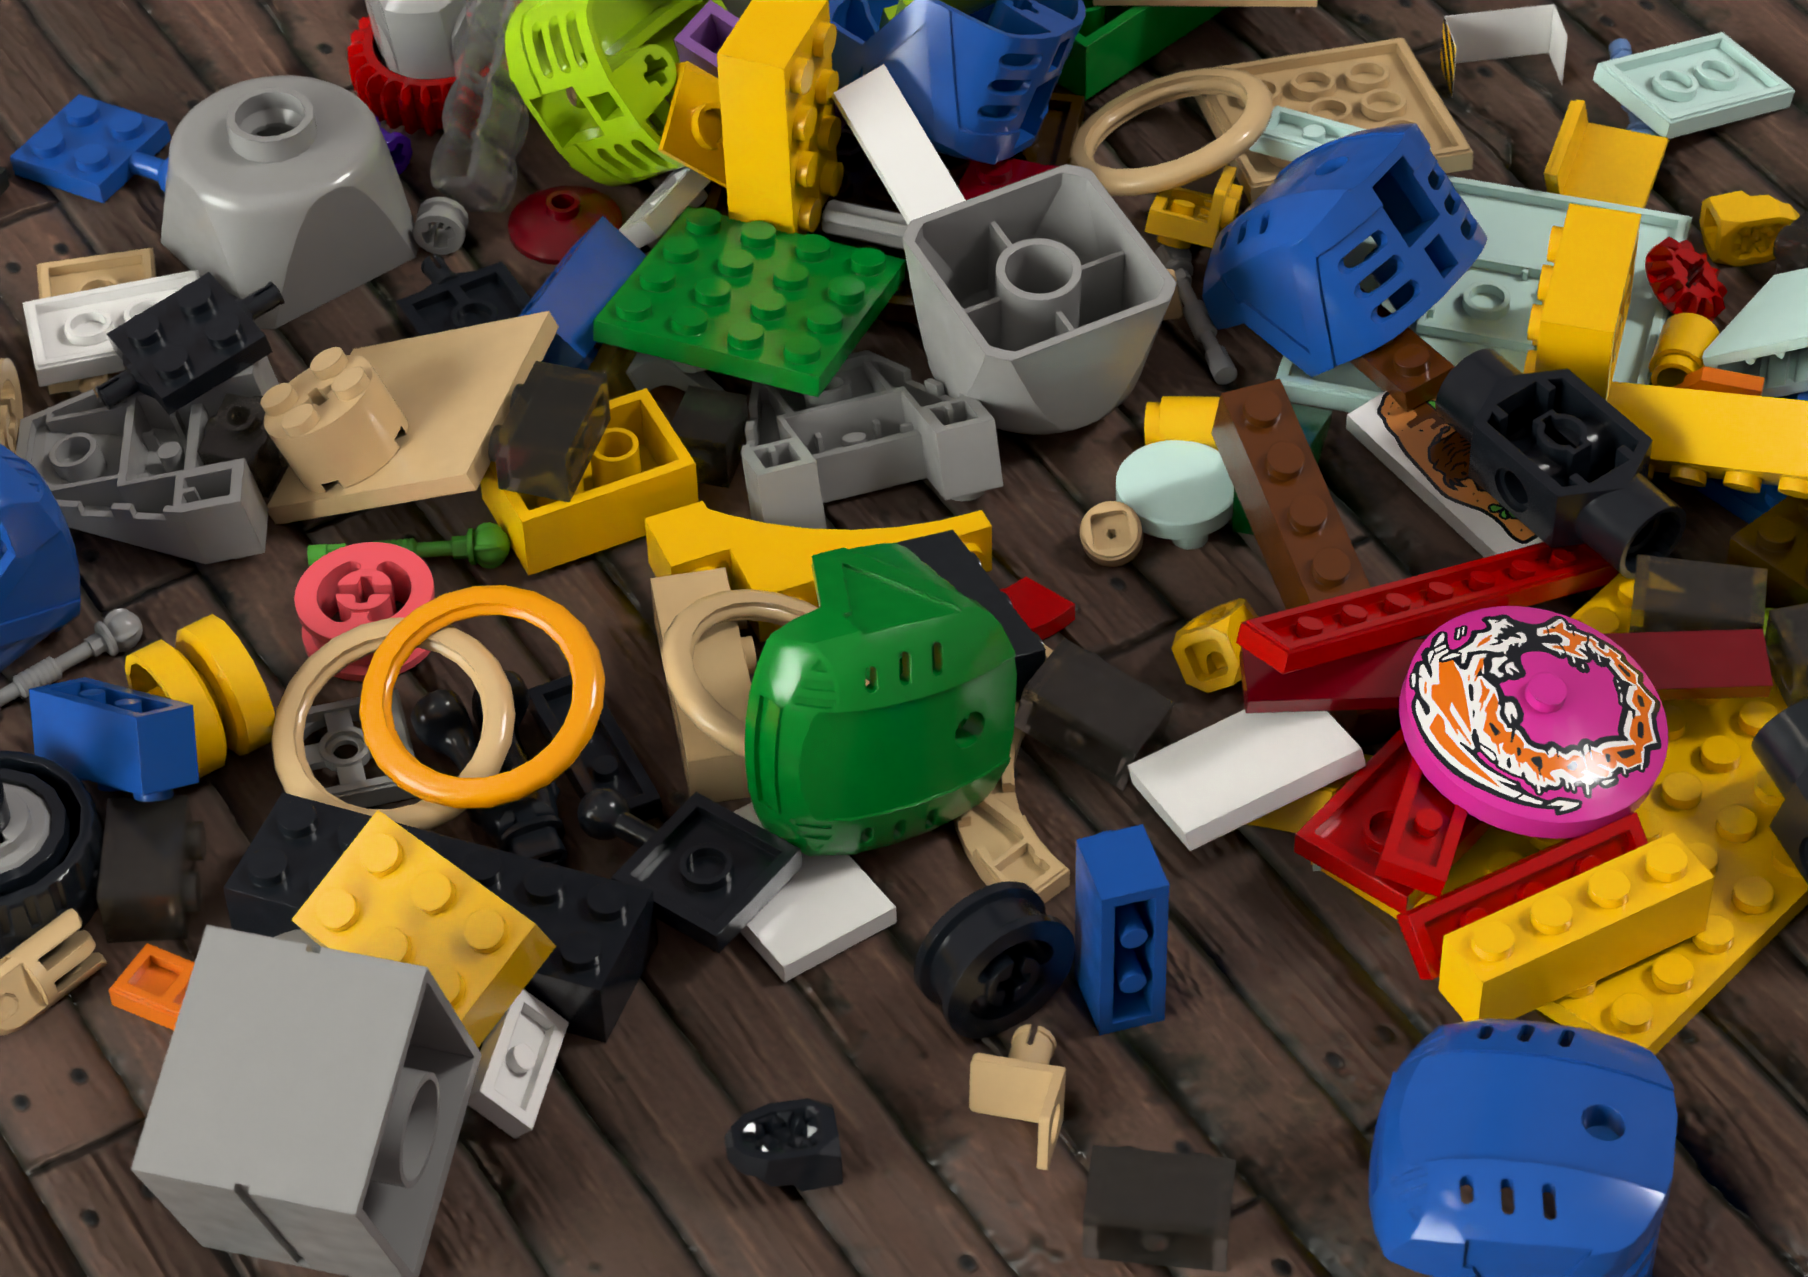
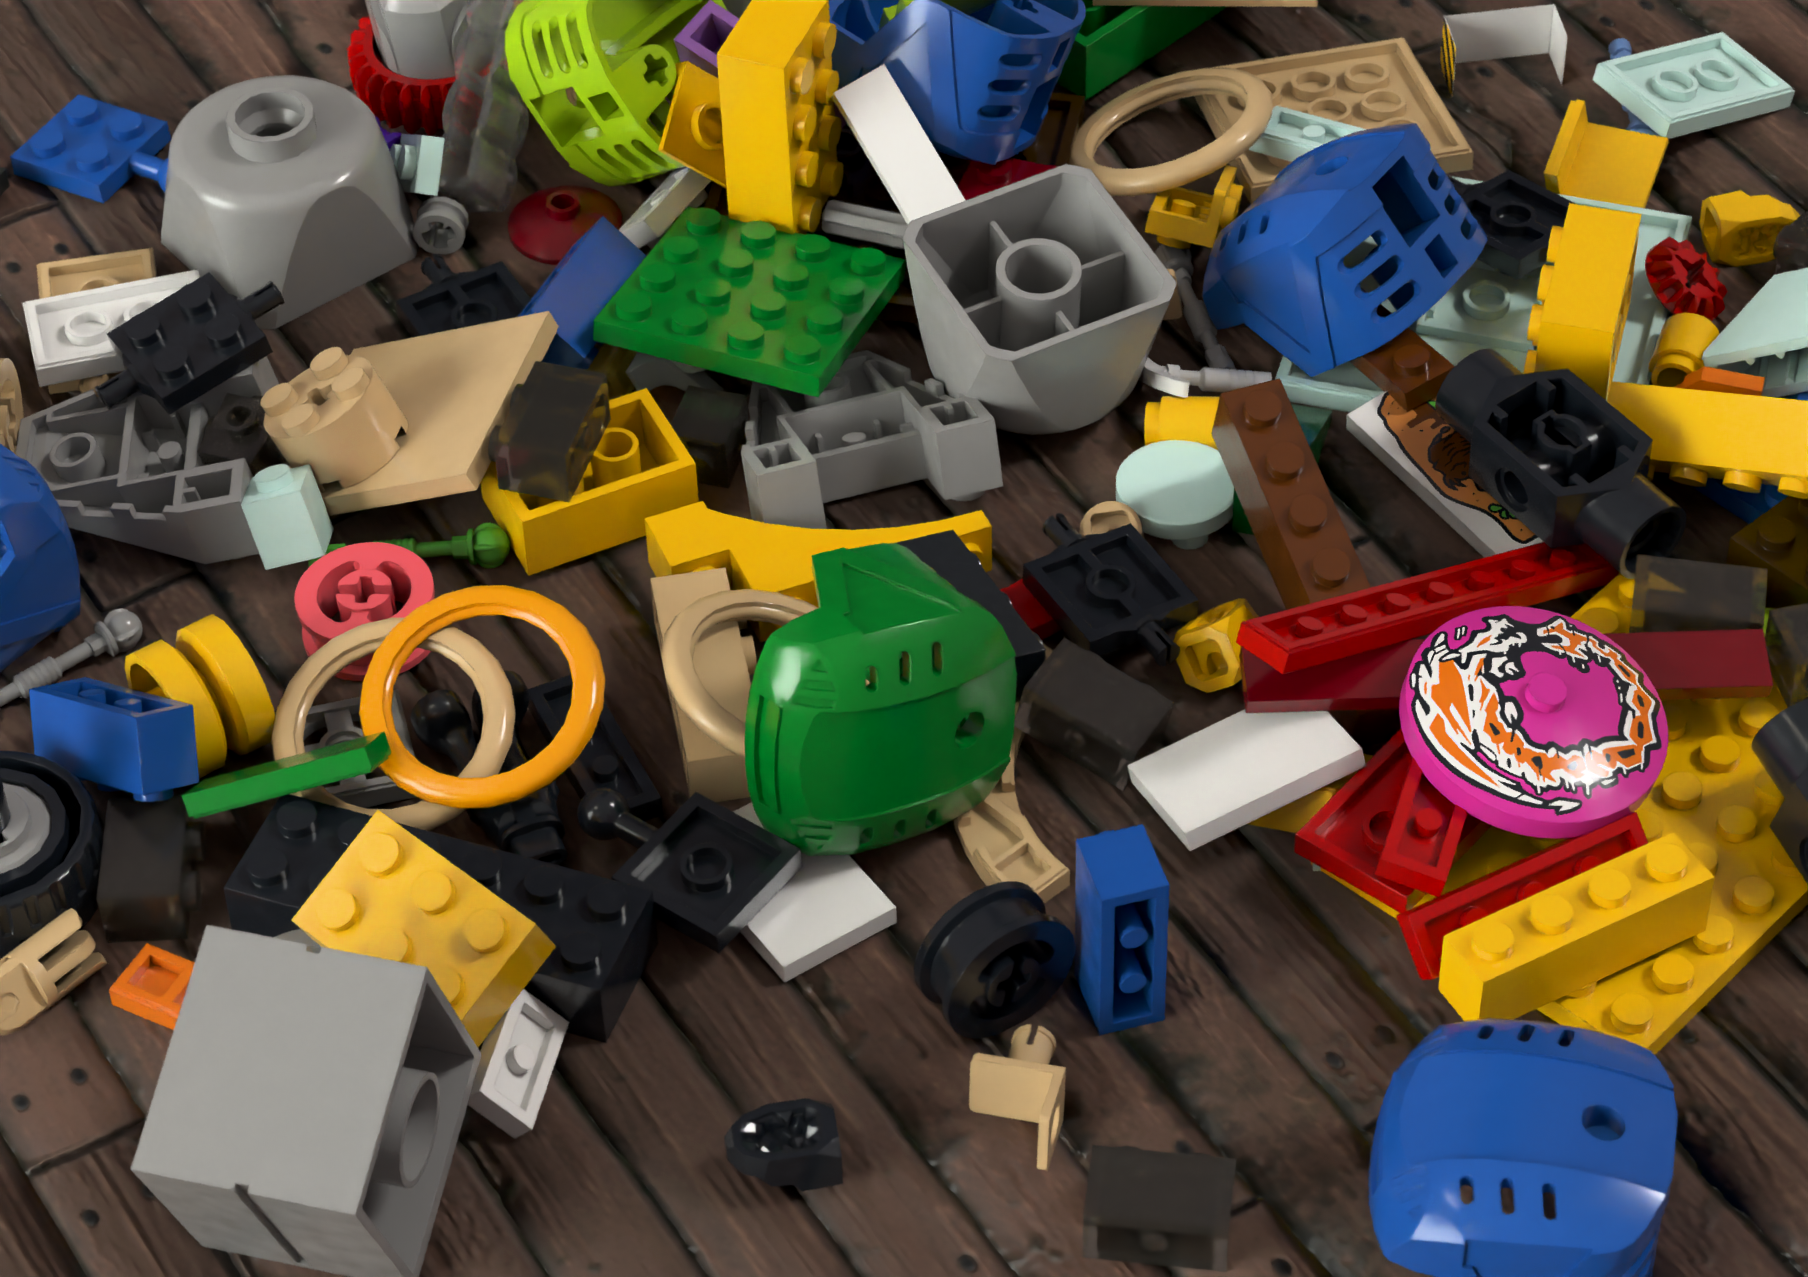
(287, 515): none -> light aqua brick
(287, 775): none -> green tile
(418, 162): none -> light aqua plate
(1110, 590): none -> black plate
(1177, 381): none -> white piece
(1516, 220): none -> black plate

